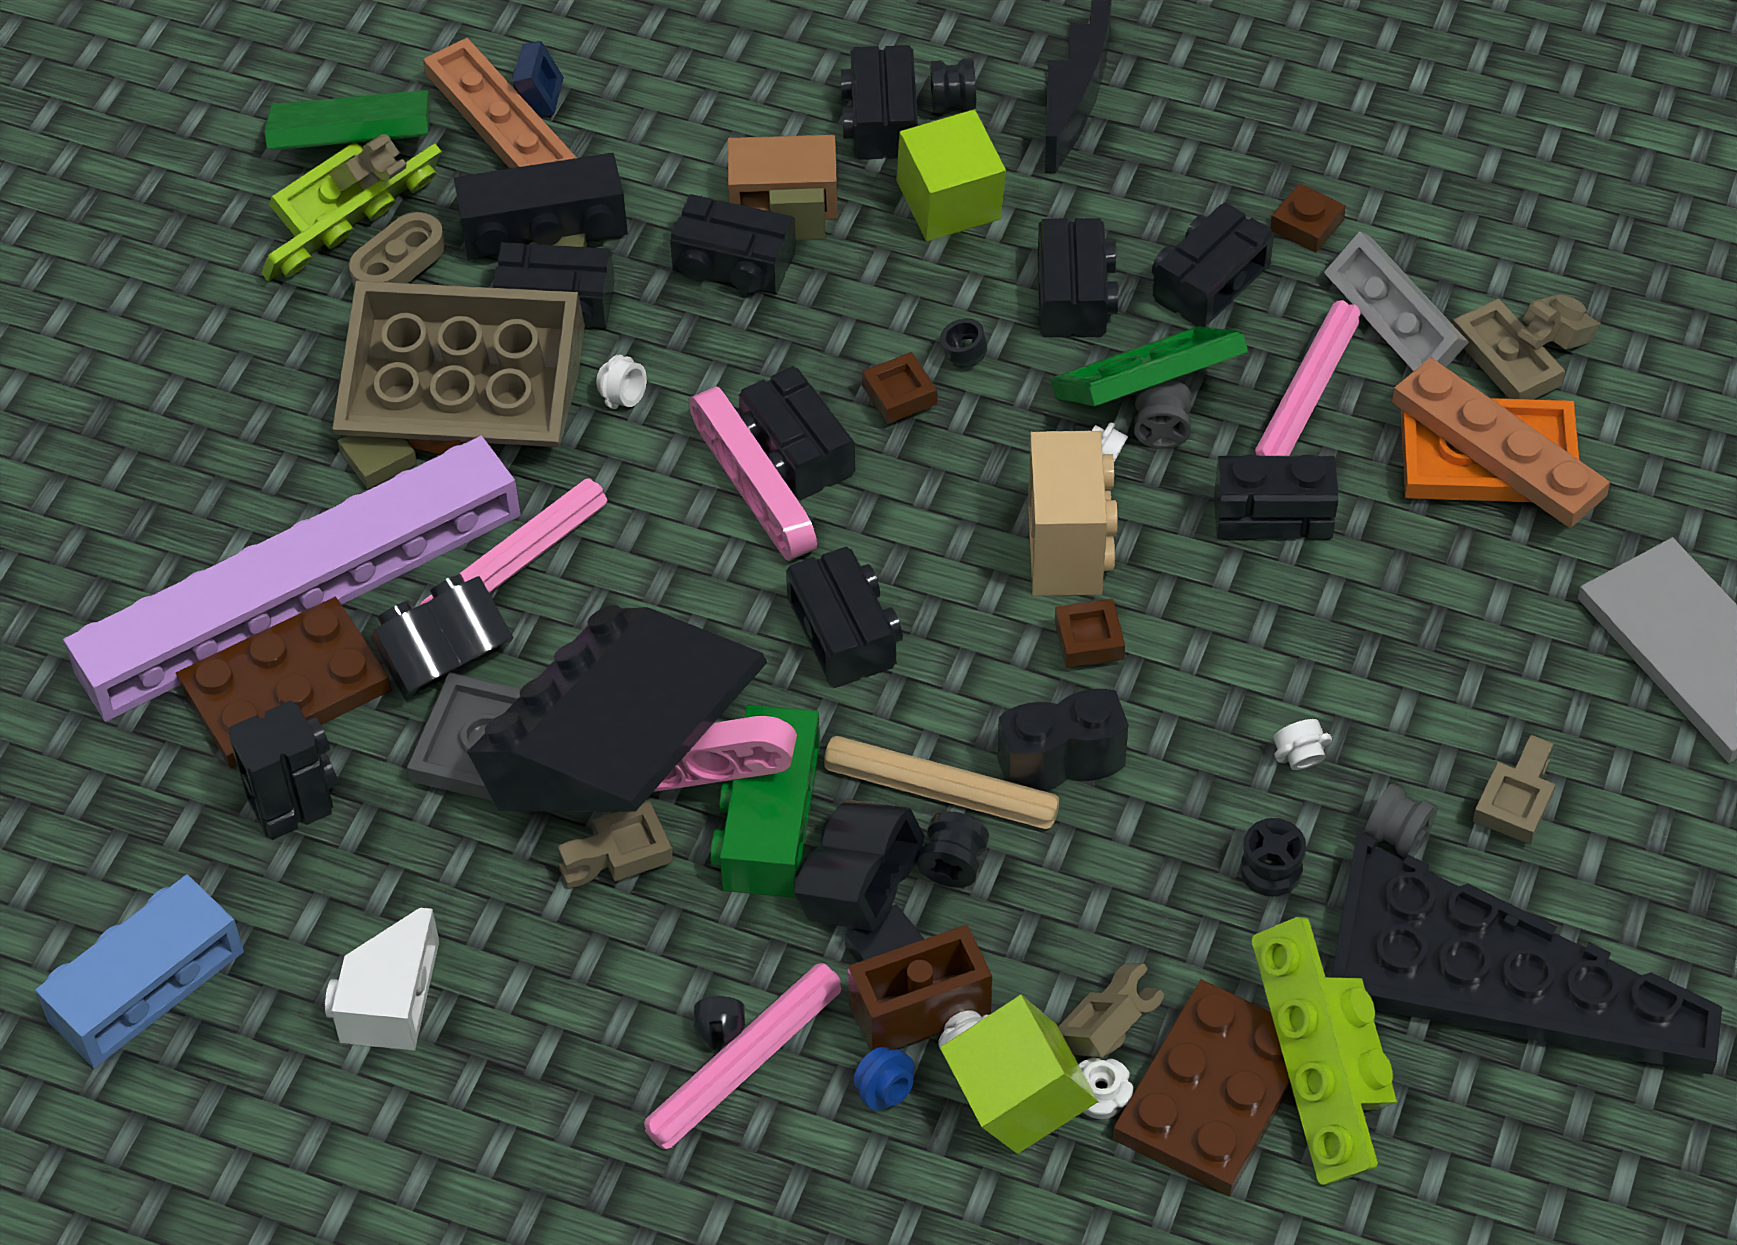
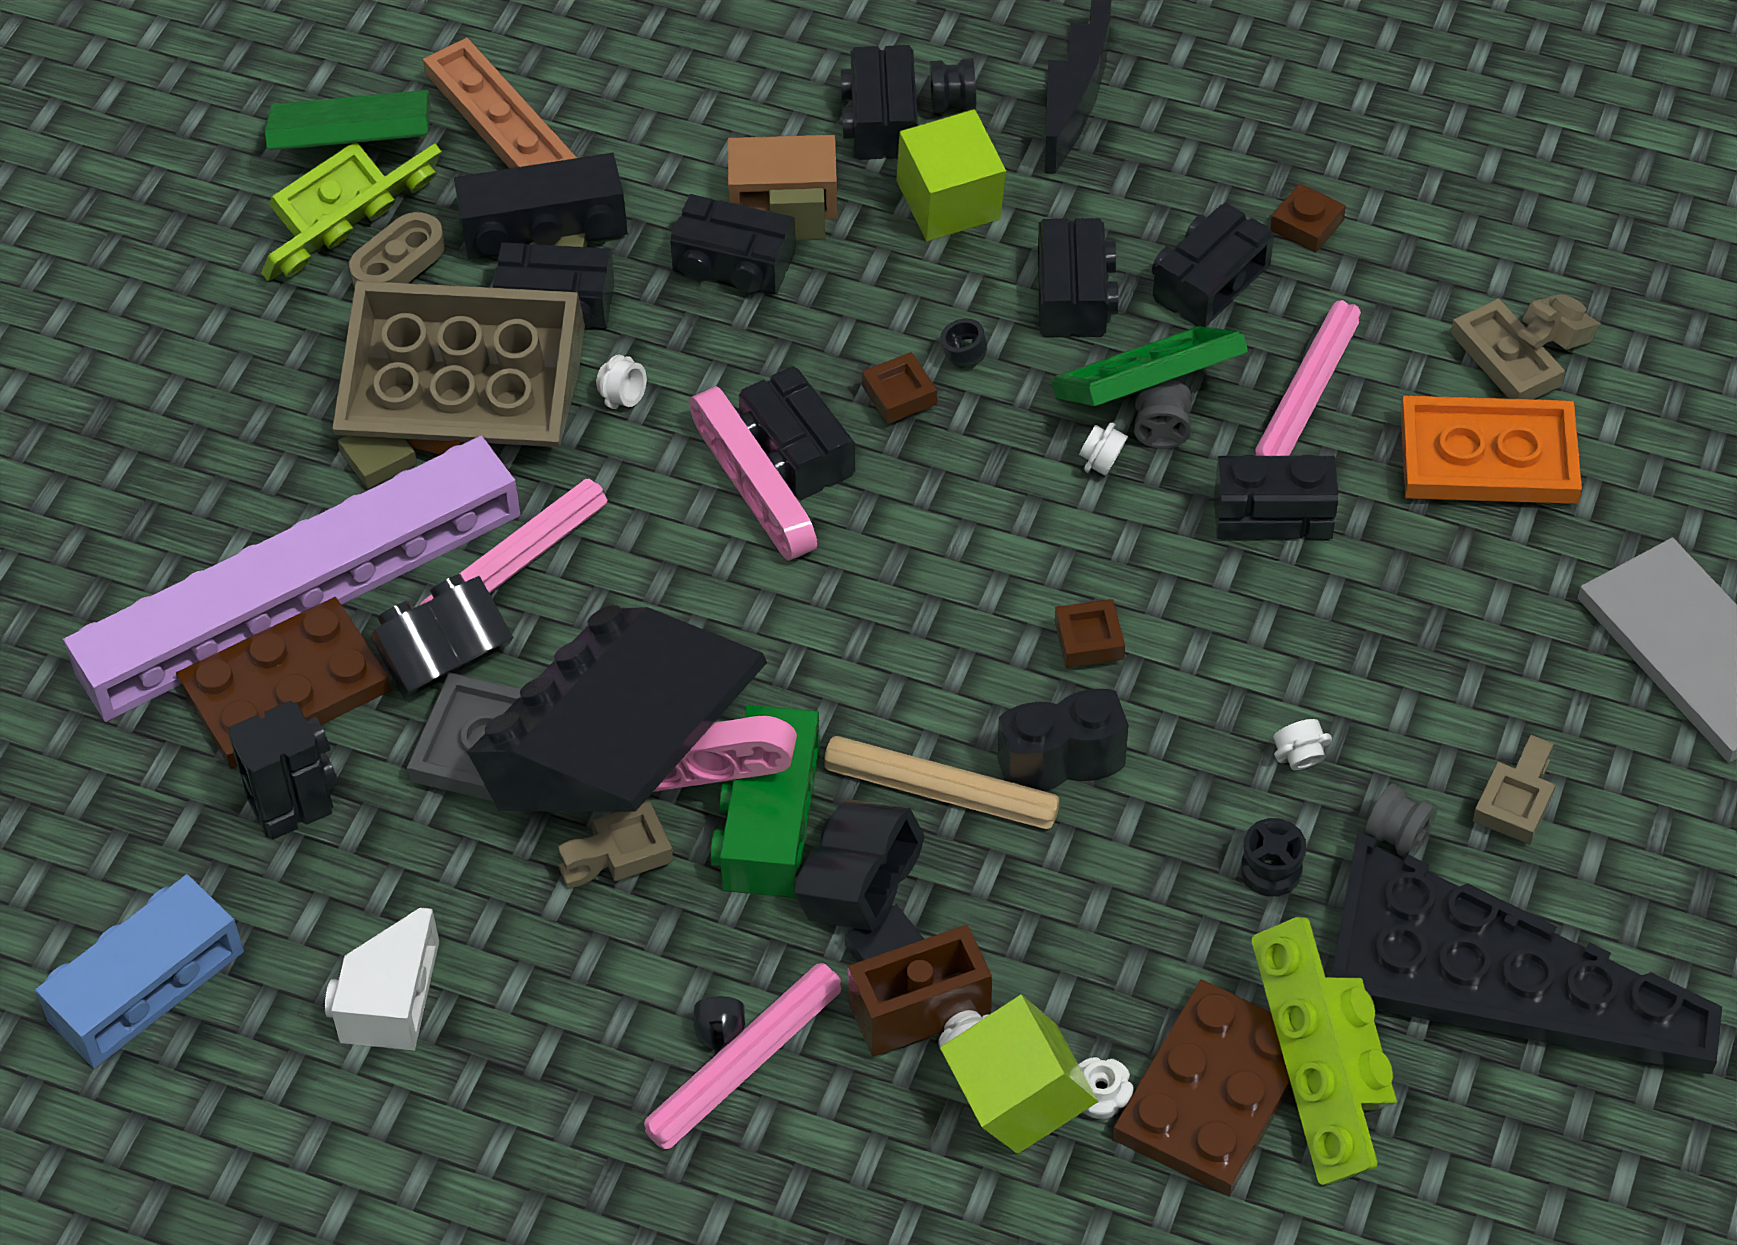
(370, 165): dark tan plate -> none
(537, 78): dark blue plate -> none
(842, 616): black brick -> none
(884, 1078): blue plate -> none
(953, 849): black wheel -> none
(1070, 513): tan brick -> none
(1103, 1018): dark tan plate -> none
(1394, 304): light grey plate -> none
(1501, 442): nougat plate -> none

